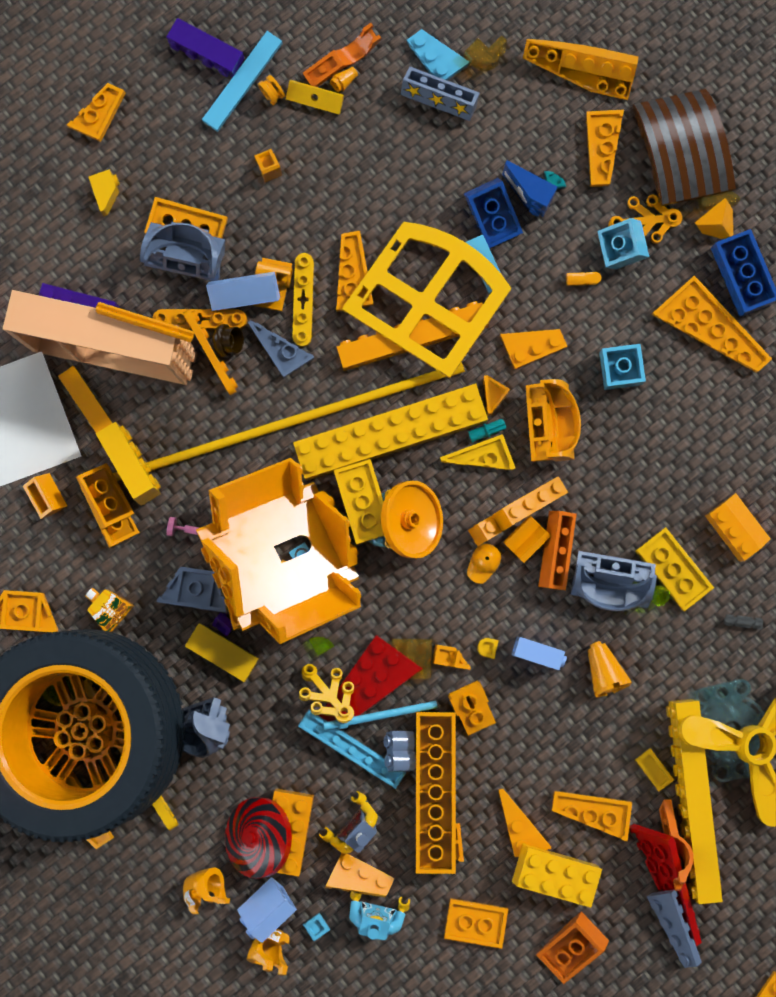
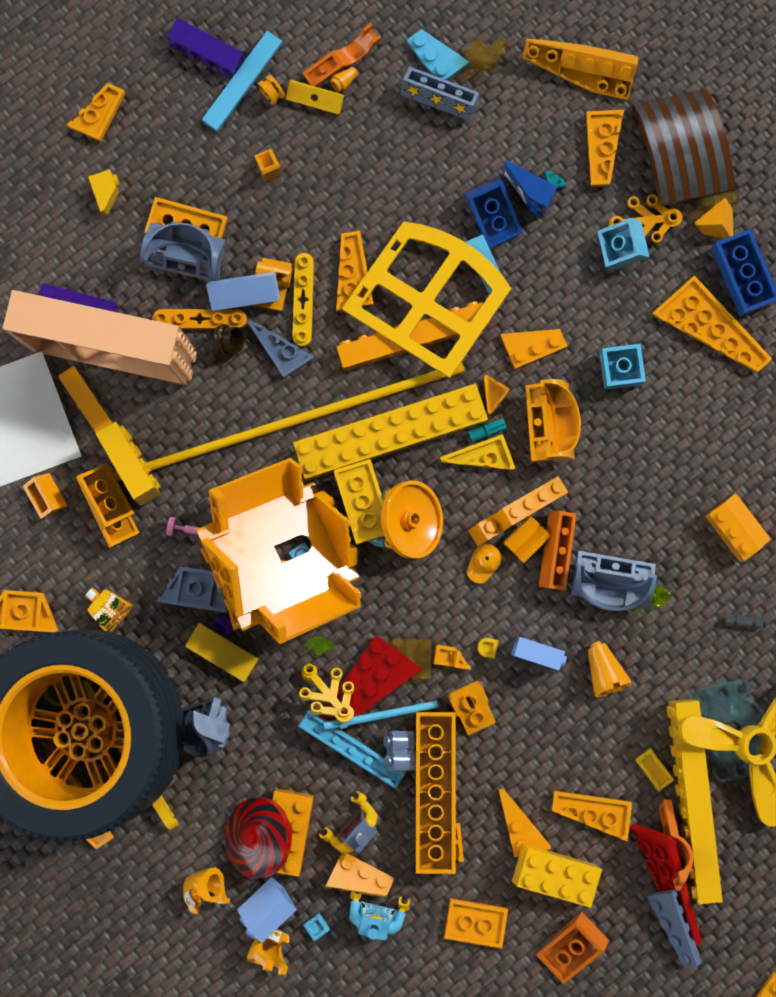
(144, 322): light orange axle -> none
(220, 367): light orange piece -> none
(583, 278): light orange bar -> none
(675, 569): yellow piece -> none

